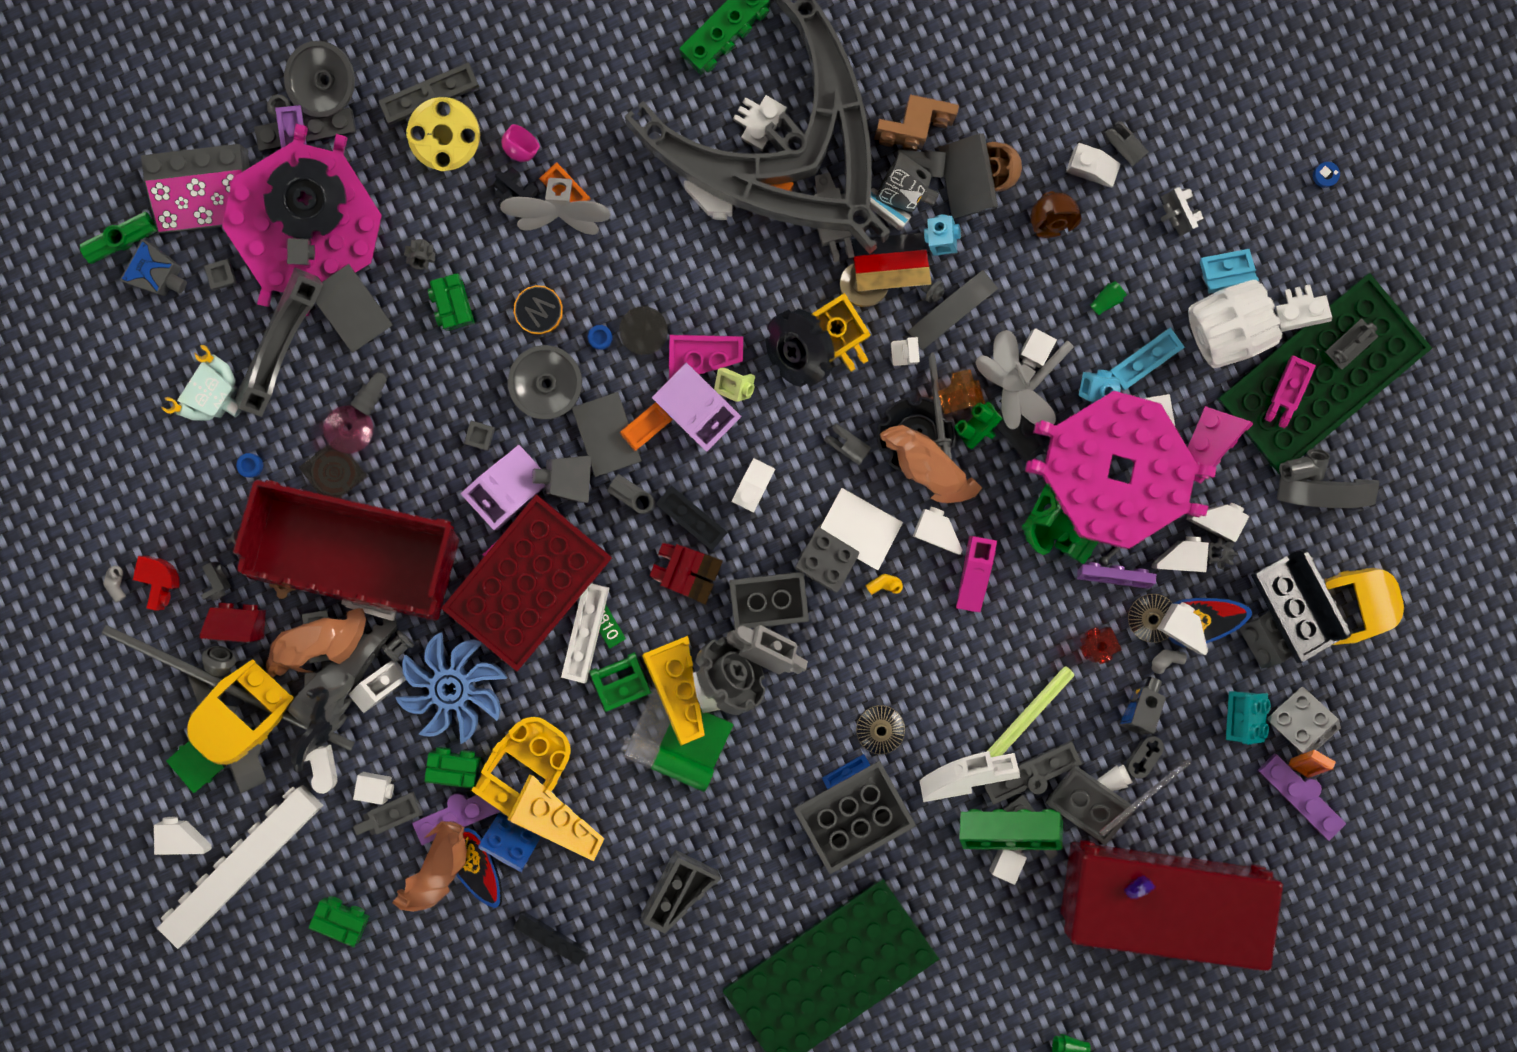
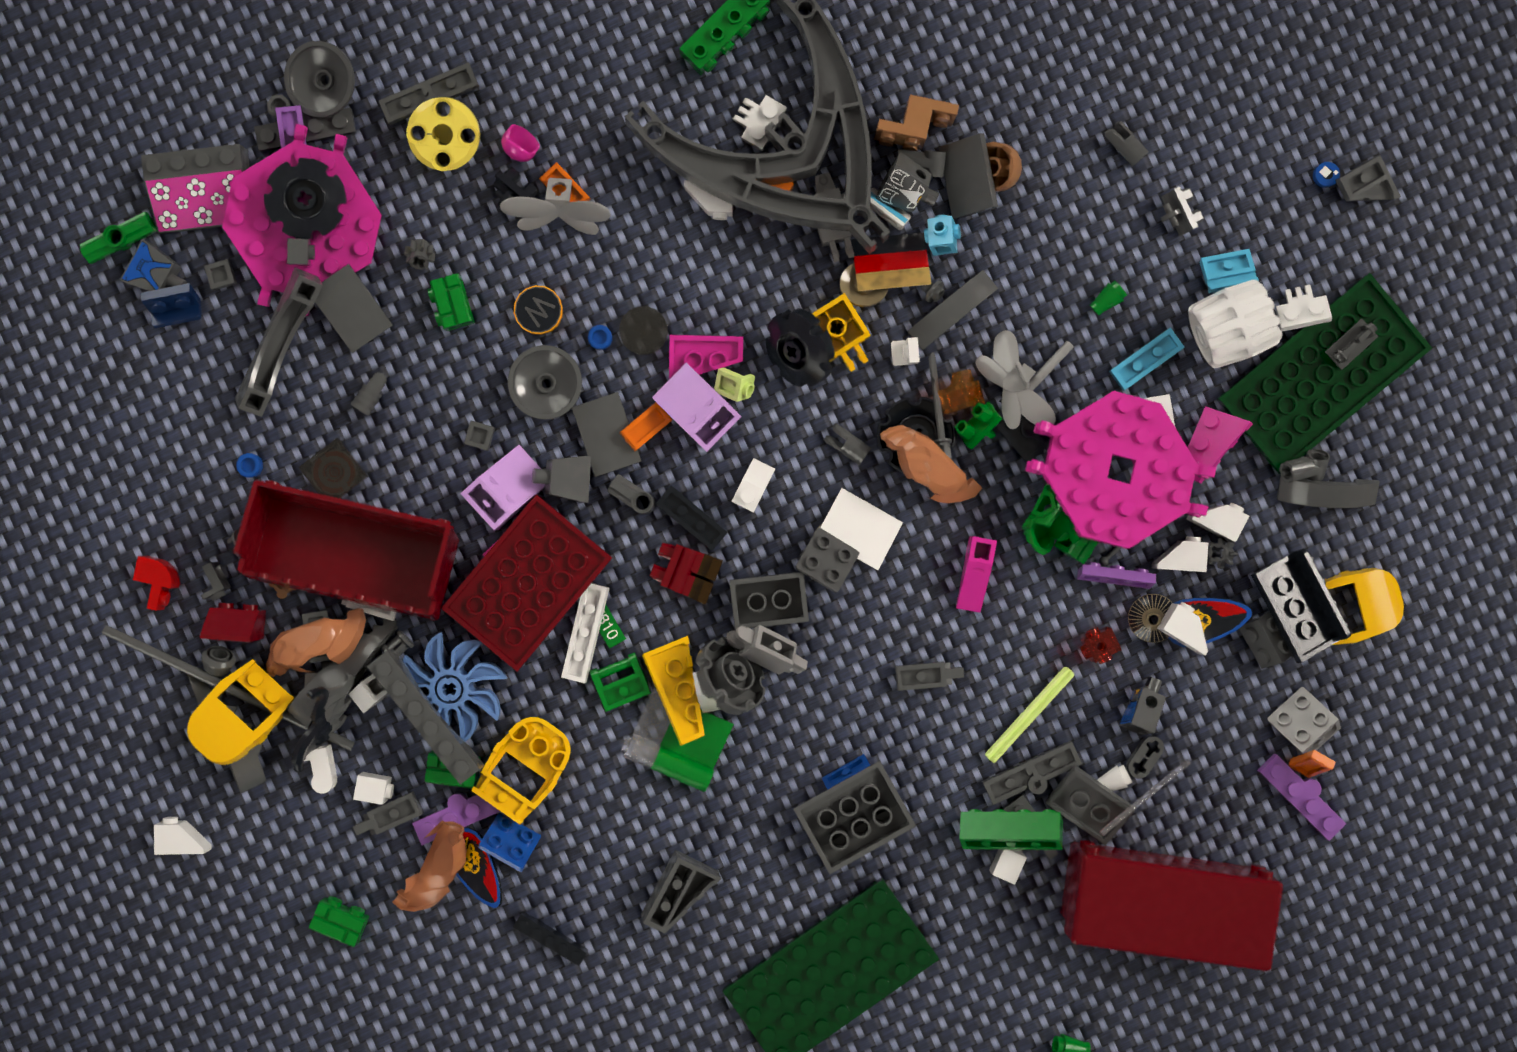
(112, 583): light grey arm -> none
(172, 305): none -> dark blue bracket
(193, 767): green piece -> none
(208, 391): light aqua torso -> none
(240, 866): white brick -> none
(351, 440): clear pink dish -> none
(406, 693): none -> dark grey arch
(547, 816): yellow wing -> none
(877, 717): dish -> none
(885, 582): yellow arm -> none
(926, 675): none -> dark grey hinge
(937, 530): white slope -> none
(971, 771): white slope -> none
(1037, 349): white brick -> none
(1054, 213): reddish brown cylinder -> none
(1093, 165): white slope -> none
(1098, 384): medium azure brick -> none
(1139, 887): dark purple tile -> none
(1165, 658): light grey arm -> none
(1247, 717): teal bracket -> none
(1290, 389): dark pink hinge -> none
(1368, 182): none -> dark grey wing

